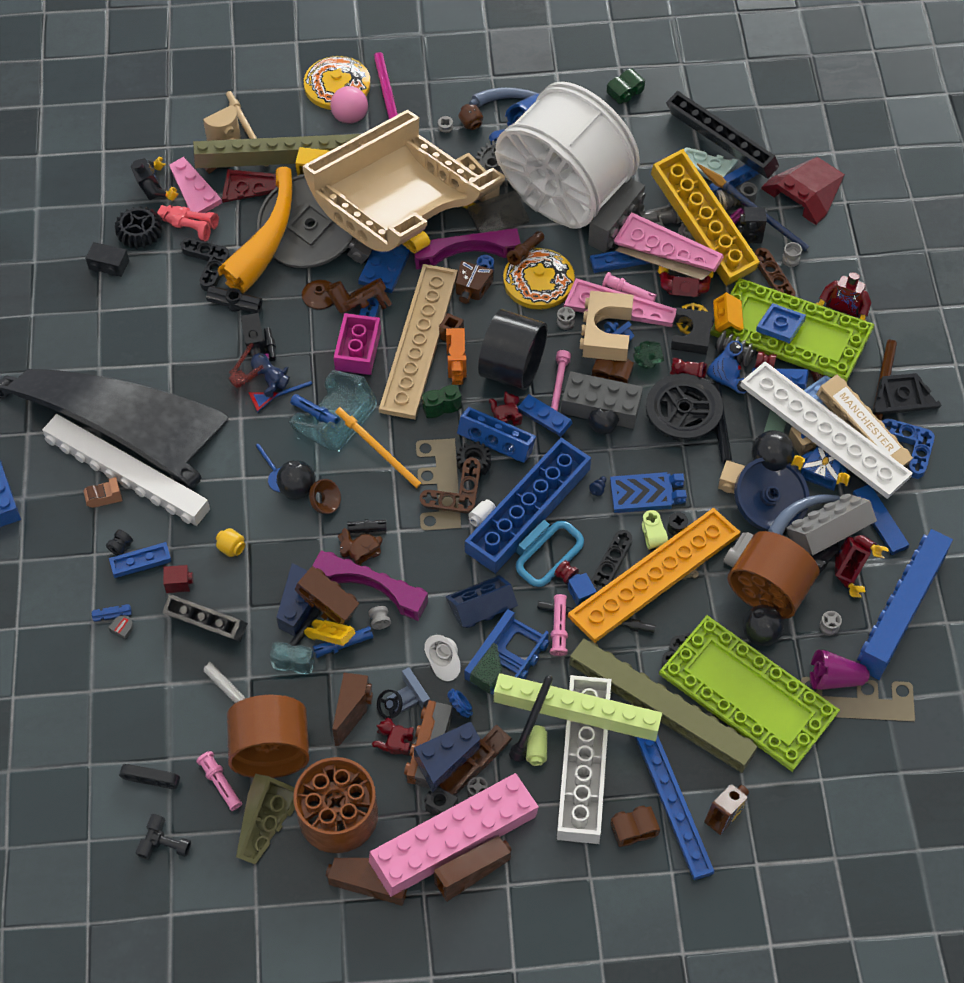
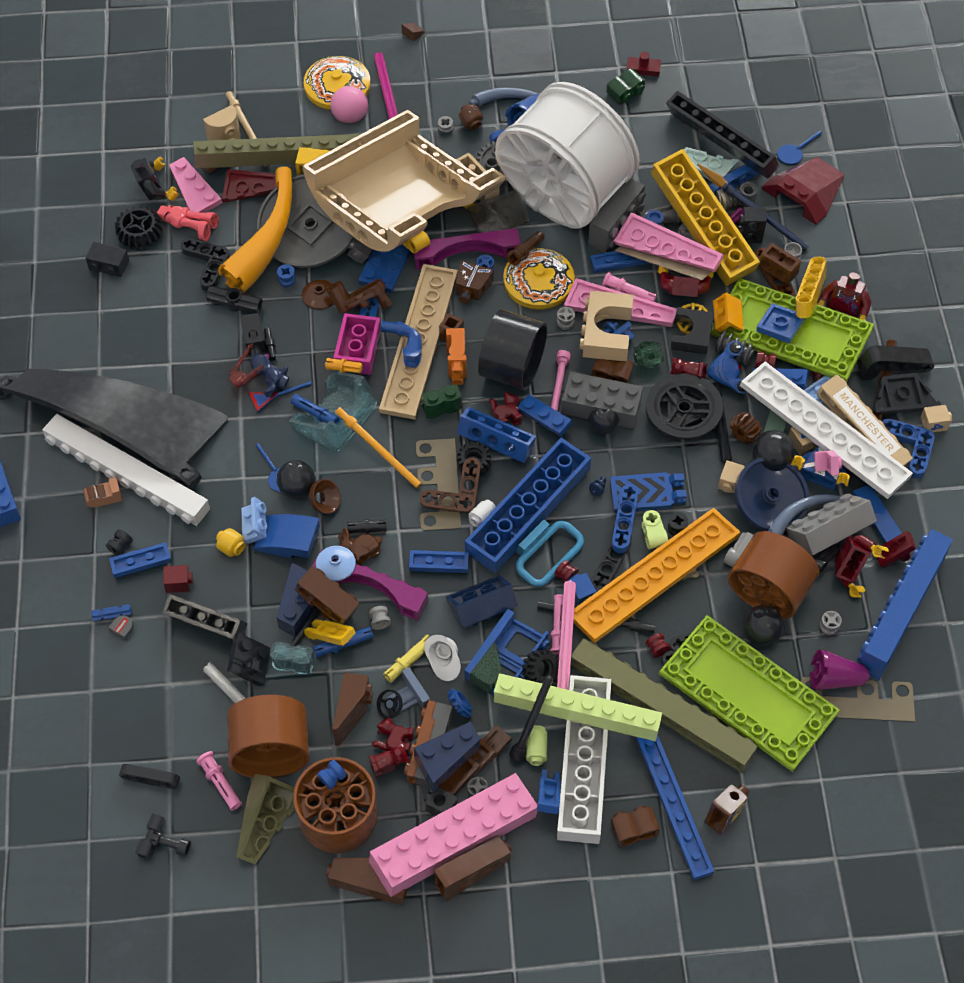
(248, 659): none -> black hinge
(254, 521): none -> light blue bracket
(286, 275): none -> blue wheel
(289, 535): none -> blue slope
(330, 775): none -> blue wheel
(336, 570): none -> light blue dish
(343, 365): none -> light orange axle
(387, 761): none -> dark red animal
(406, 660): none -> light yellow pin
(412, 31): none -> reddish brown slope
(412, 352): none -> blue piece
(438, 561): none -> blue plate
(533, 661): none -> black tyre
(549, 793): none -> blue hinge
(566, 635): none -> bright pink axle
(625, 518): none -> blue beam
(644, 65): none -> dark red tile
(655, 216): none -> blue tile
(657, 645): none -> dark red wheel
(745, 427): none -> reddish brown gear
(779, 263): none -> reddish brown brick
(792, 154): none -> blue piece
(811, 287): none -> yellow beam
(827, 461): none -> bright pink bracket
(894, 358): none -> black beam
(898, 549): none -> dark red tile
(936, 418): none -> tan brick

